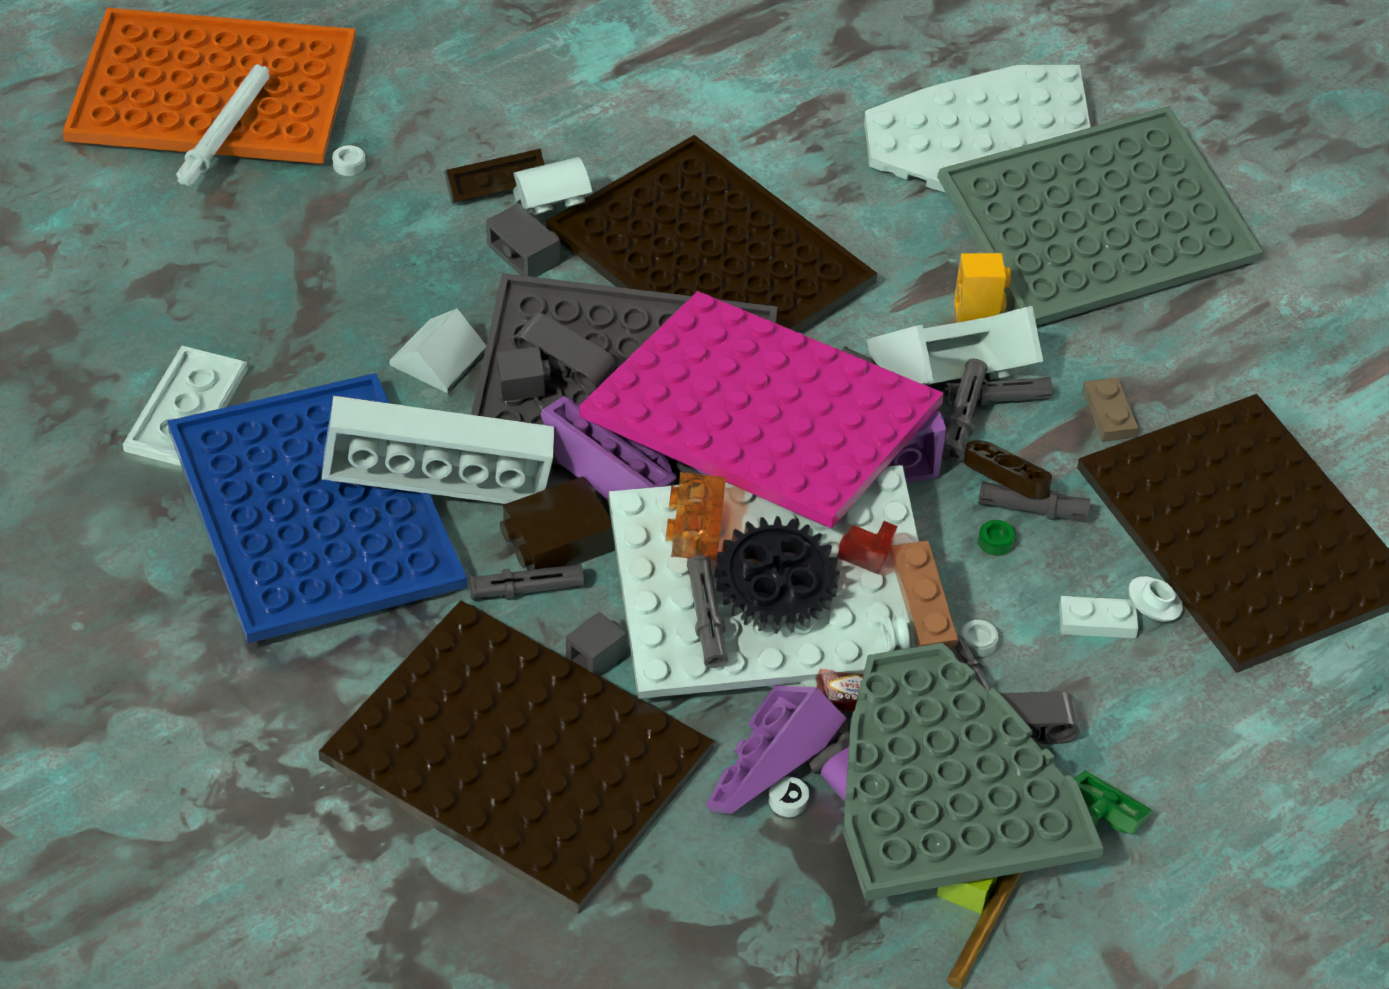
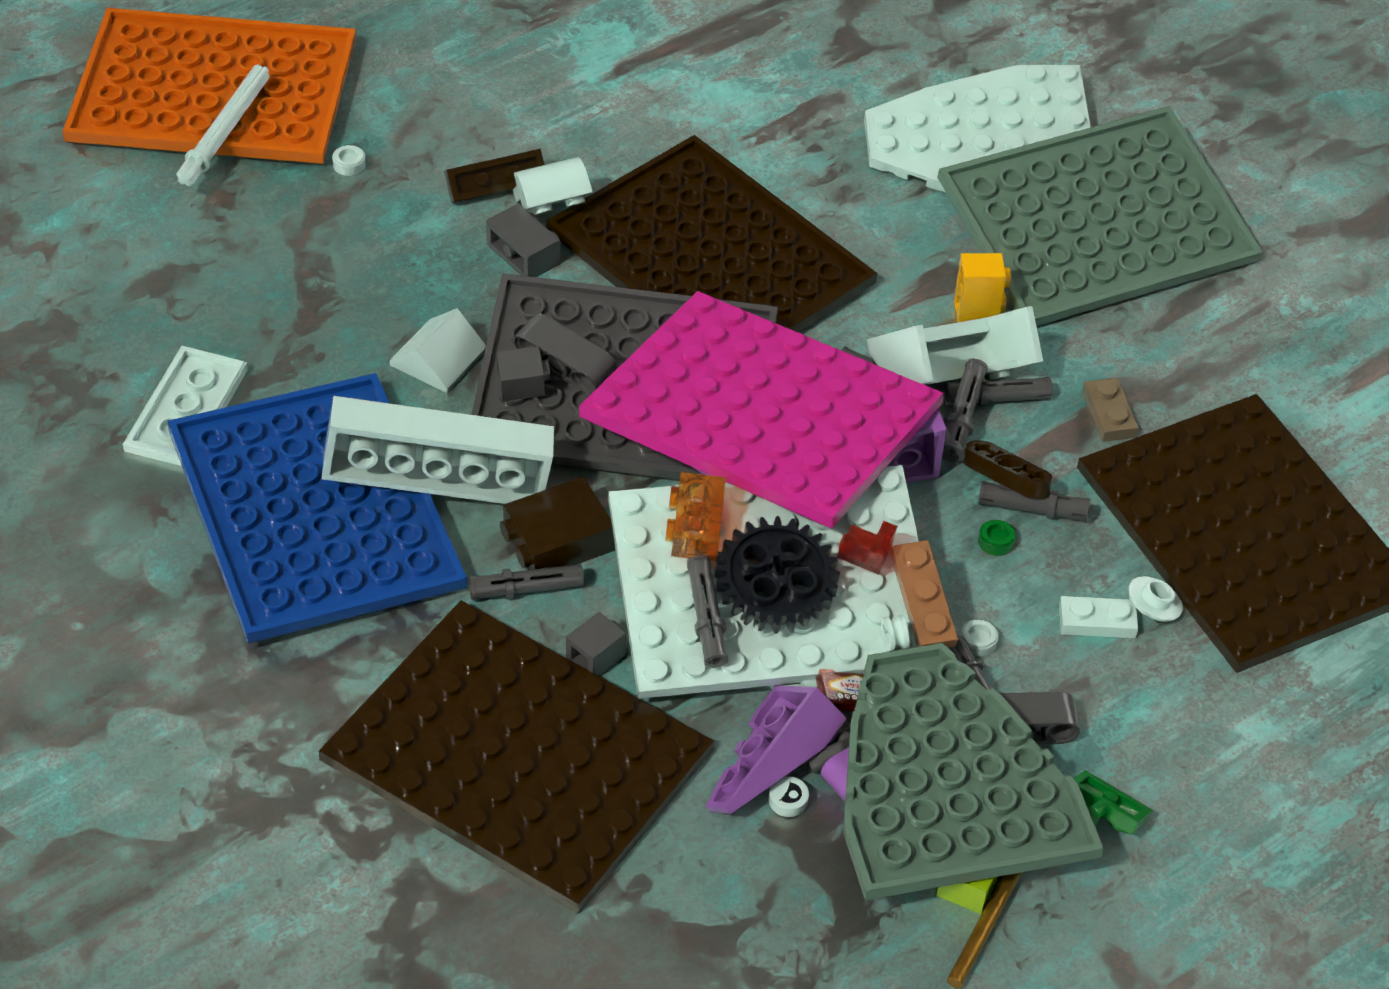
(601, 455): medium lavender wedge -> none

